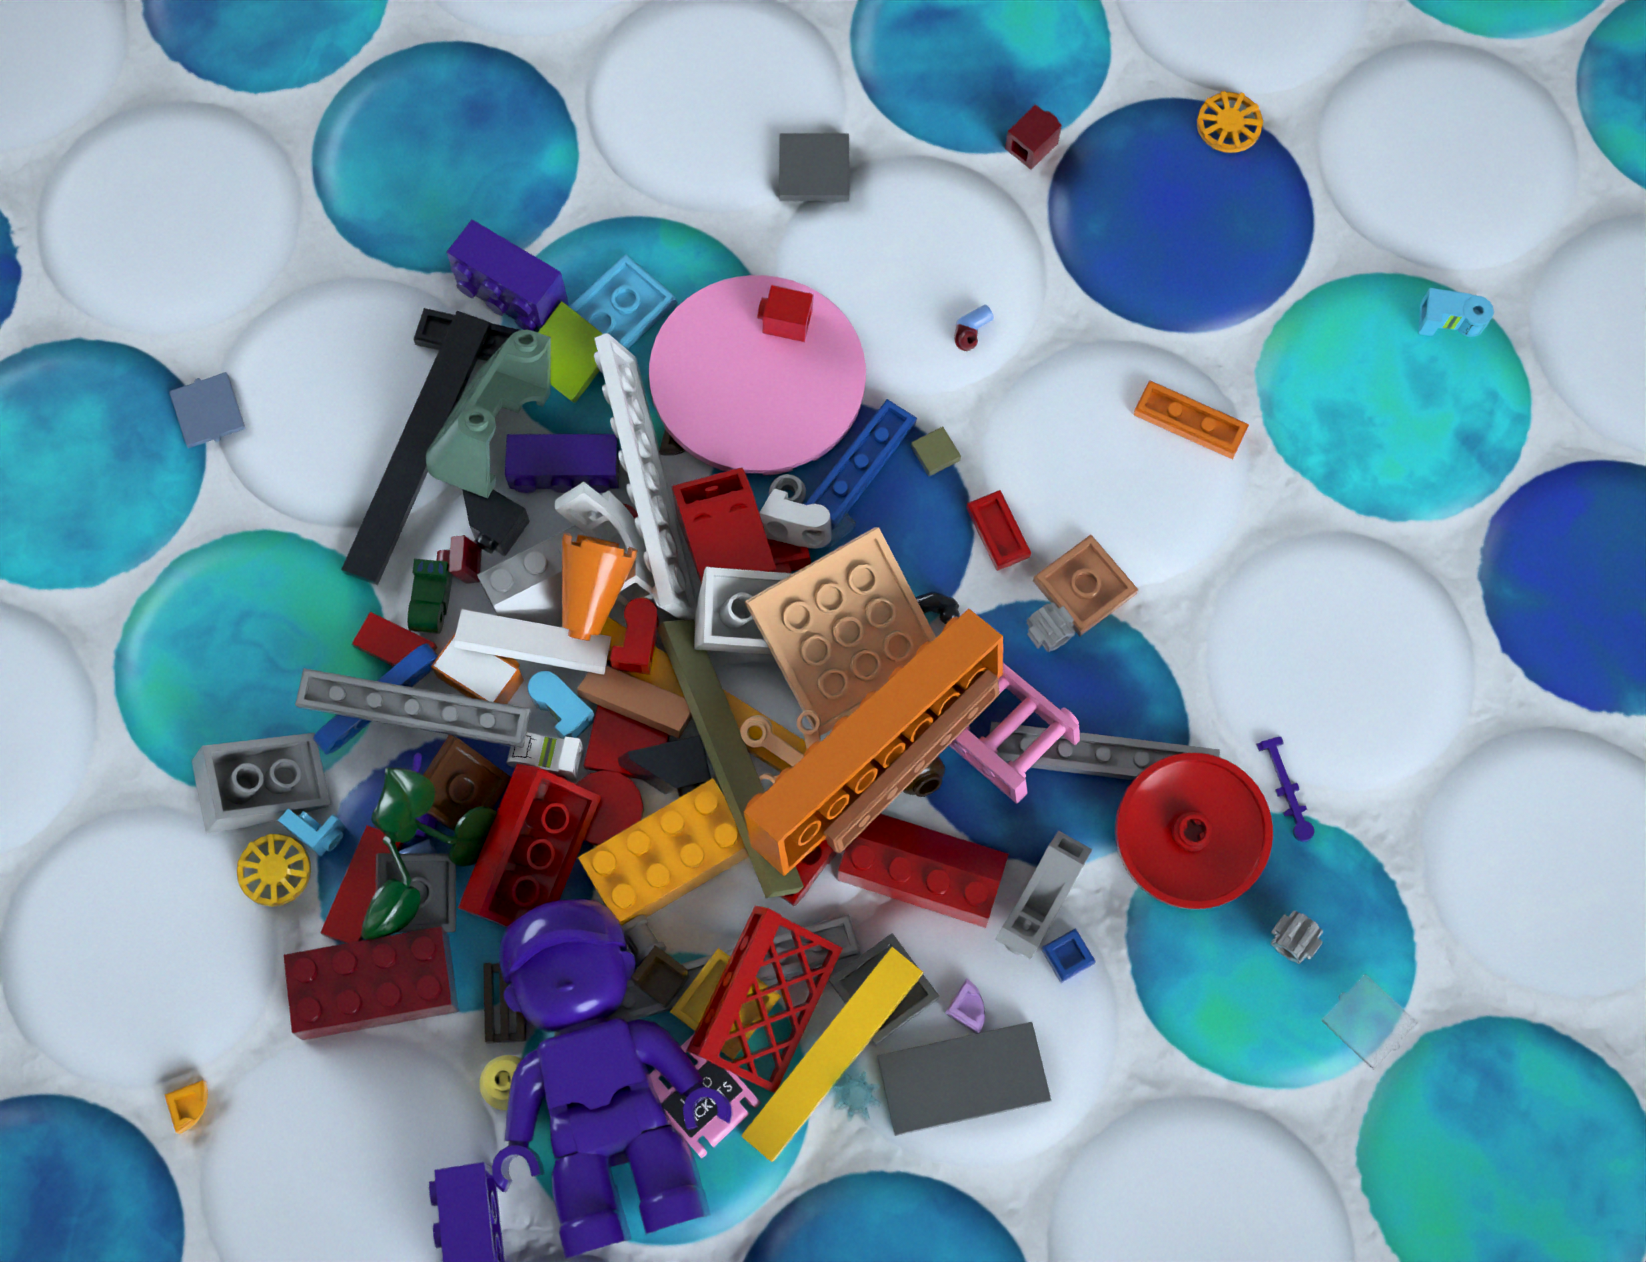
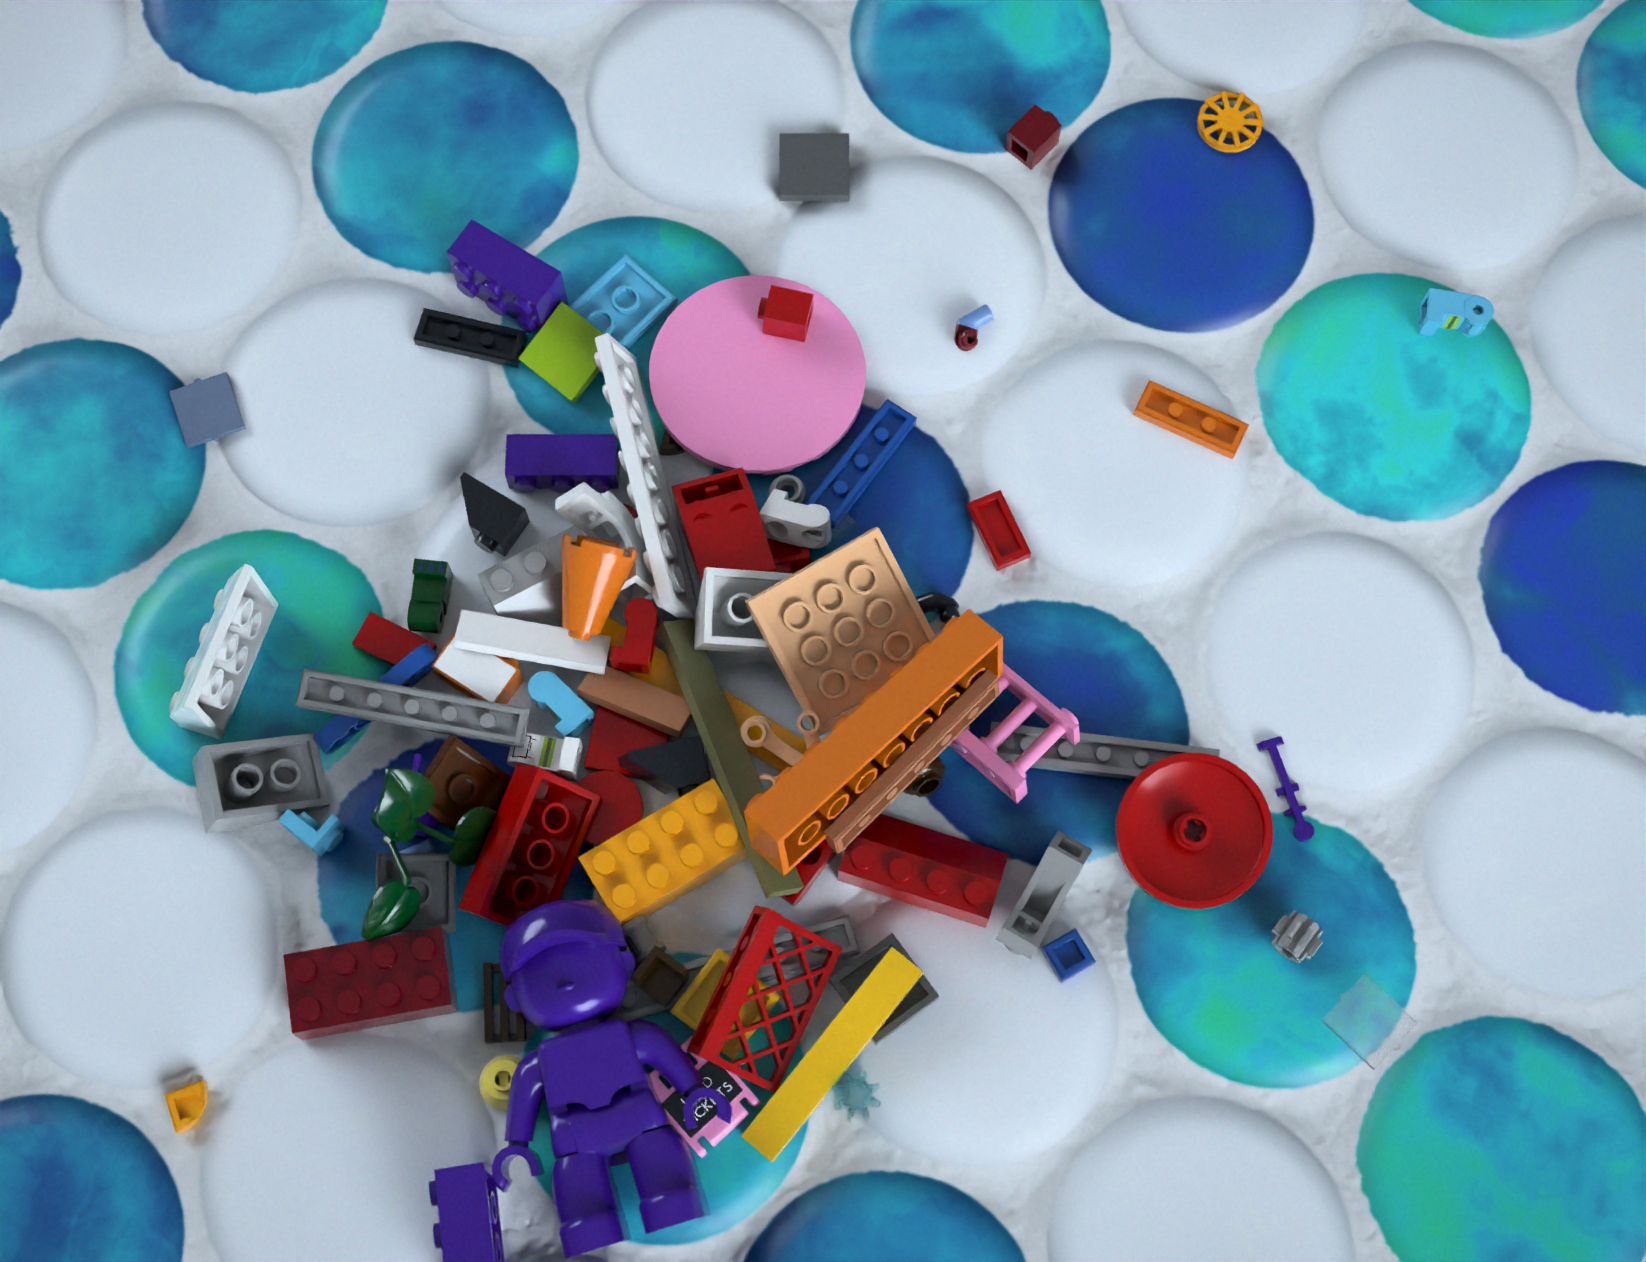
(224, 655): none -> white slope
(273, 870): yellow wheel -> none
(356, 890): red tile -> none
(408, 463): black tile -> none
(463, 559): dark red tile -> none
(507, 380): sand green windscreen -> none
(935, 451): olive tile -> none
(963, 1078): dark grey tile -> none
(968, 1007): lavender tile -> none
(1050, 627): light grey gear -> none
(1086, 584): nougat tile -> none

